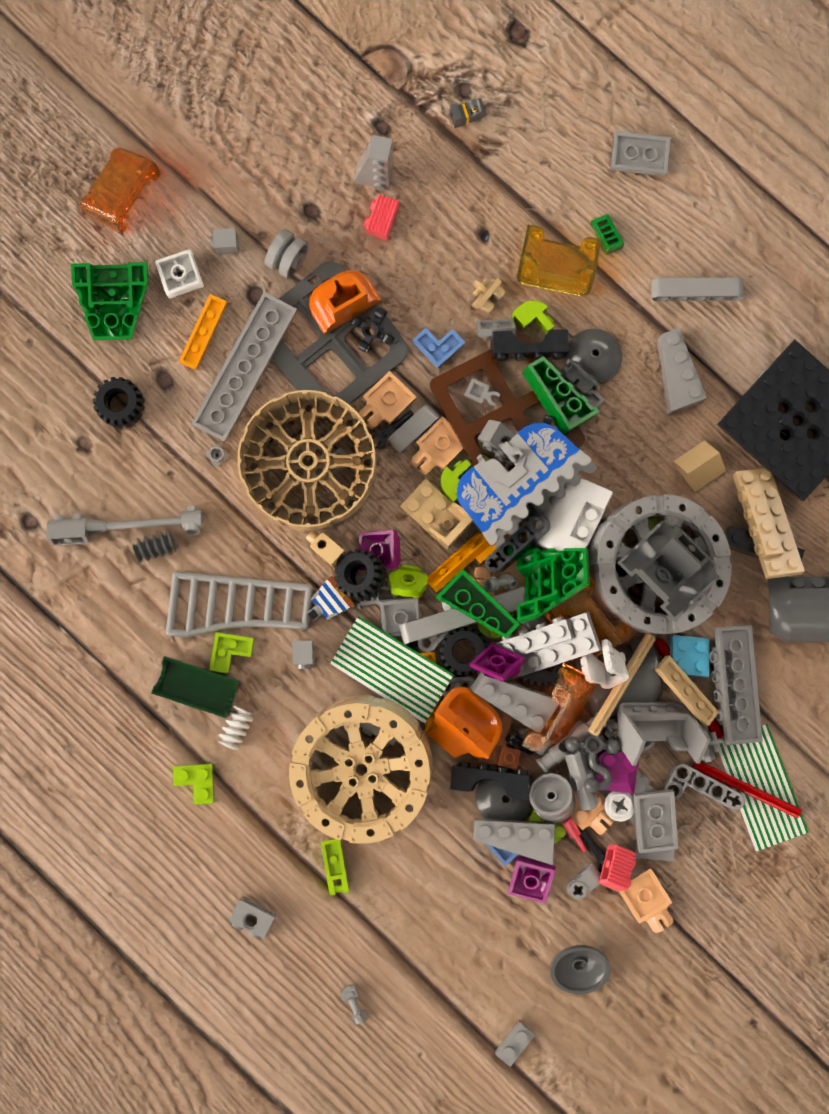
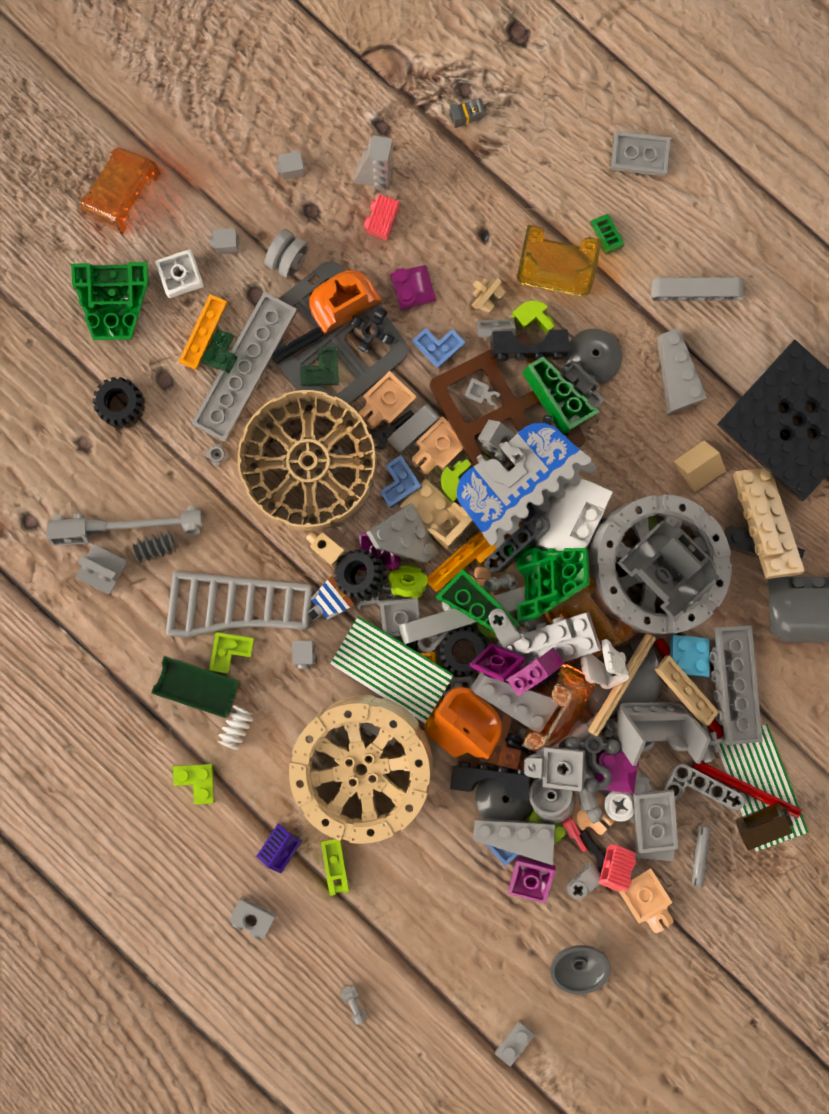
(101, 569): none -> light grey bracket
(217, 354): none -> clear green plate
(279, 849): none -> dark purple panel
(290, 165): none -> light grey brick
(297, 344): none -> black axle
(325, 372): none -> clear green plate
(404, 484): none -> medium blue plate
(404, 536): none -> light grey plate
(413, 287): none -> magenta slope
(506, 630): none -> light grey piece
(535, 671): none -> magenta window
(547, 767): none -> light grey plate
(595, 815): none -> light grey hinge
(700, 856): none -> light grey pin
(764, 826): none -> dark brown window

